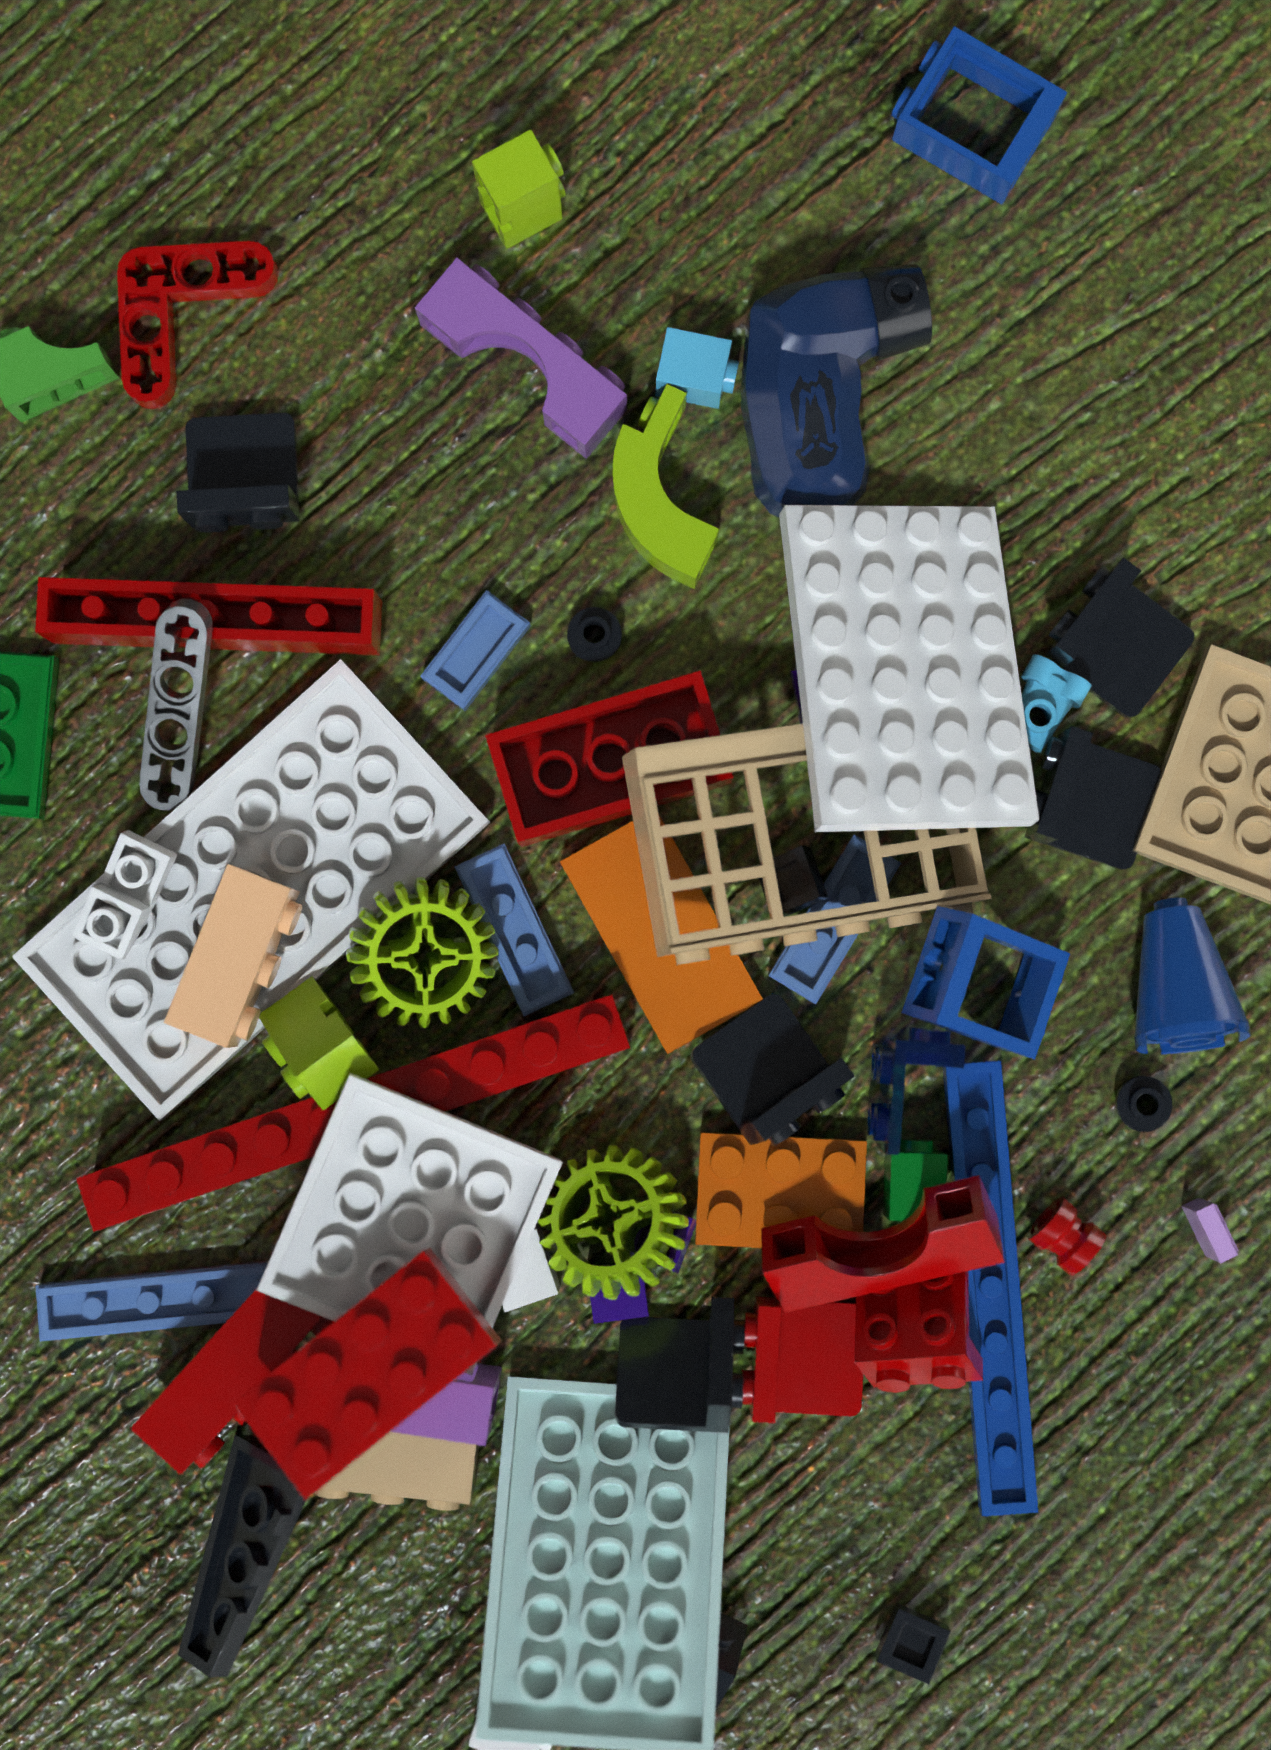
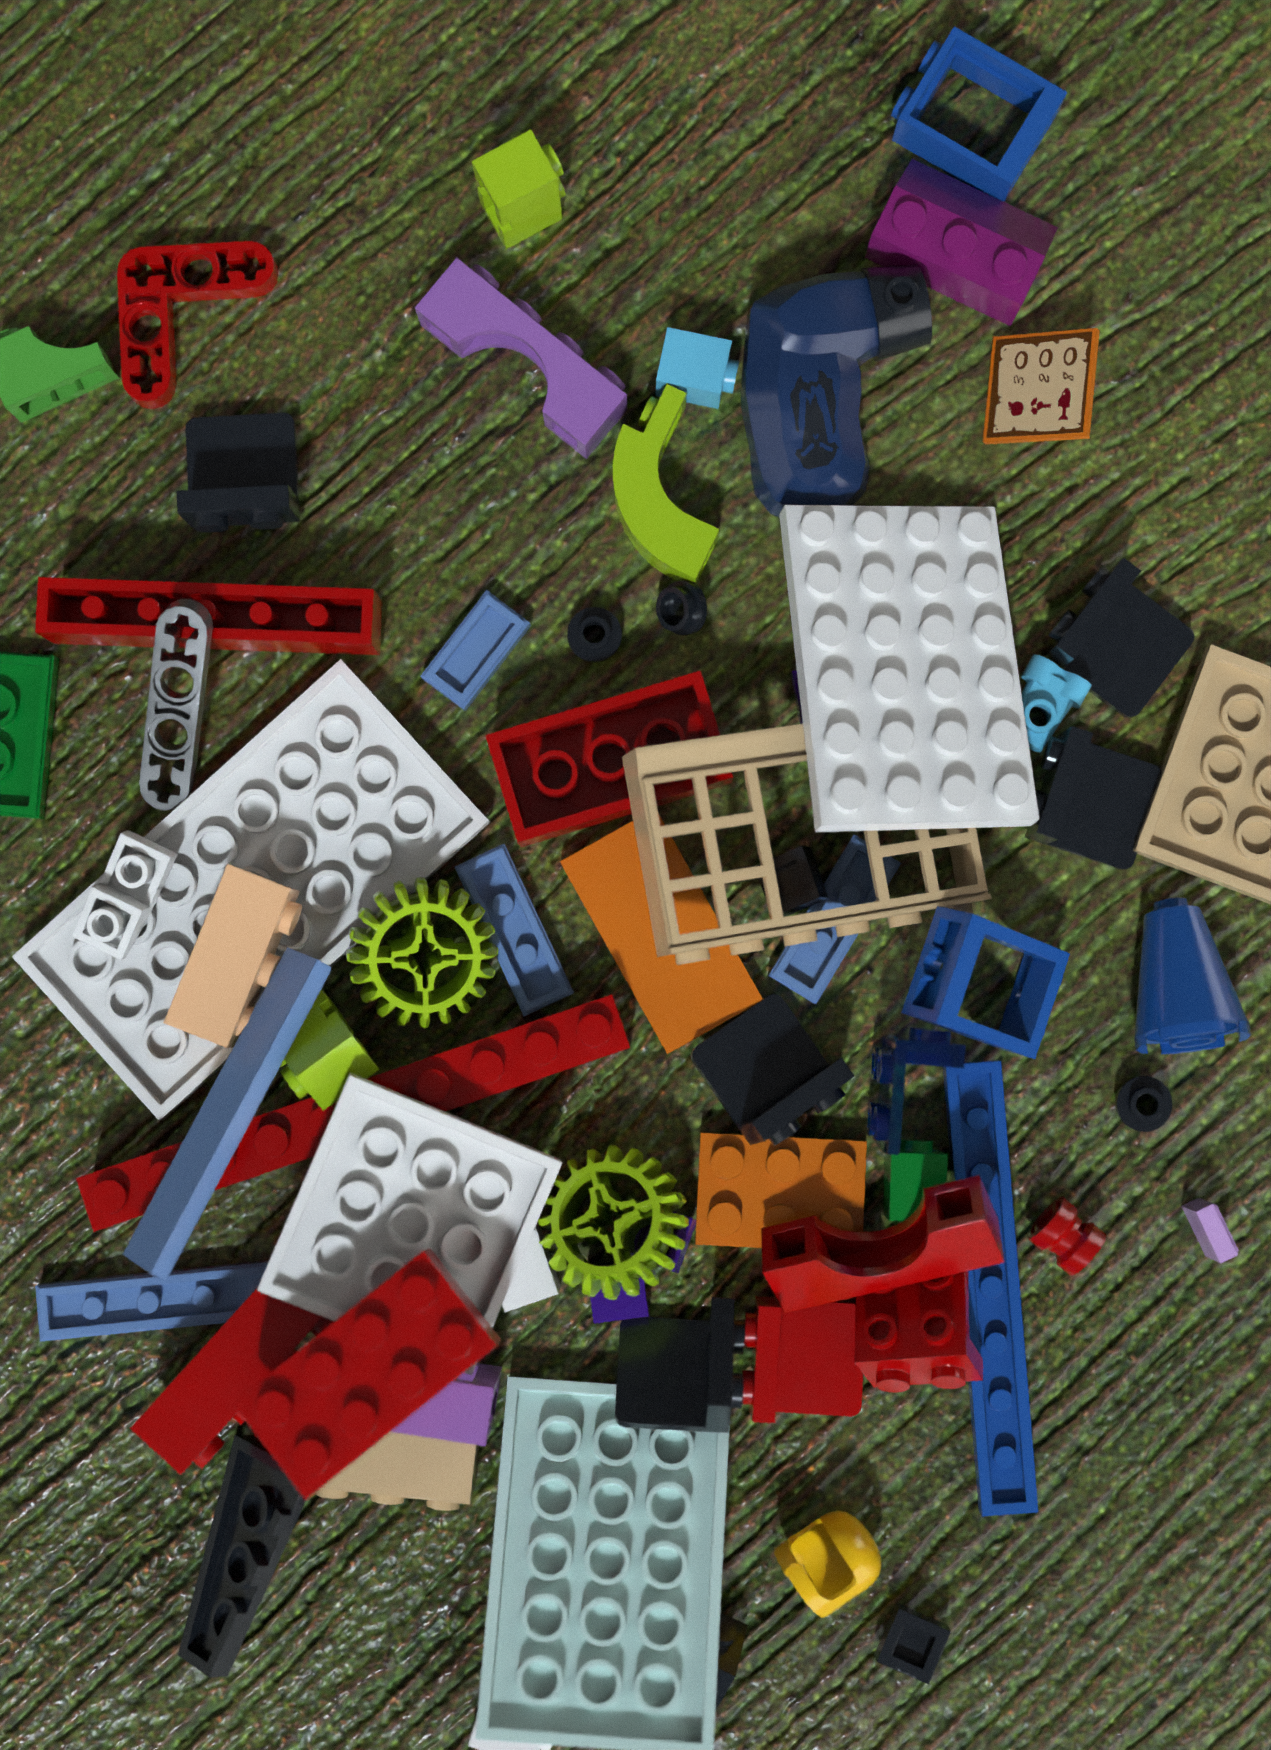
(226, 1113): none -> medium blue tile
(682, 607): none -> black plate
(830, 1561): none -> yellow helmet
(961, 241): none -> magenta slope
(1041, 386): none -> piece

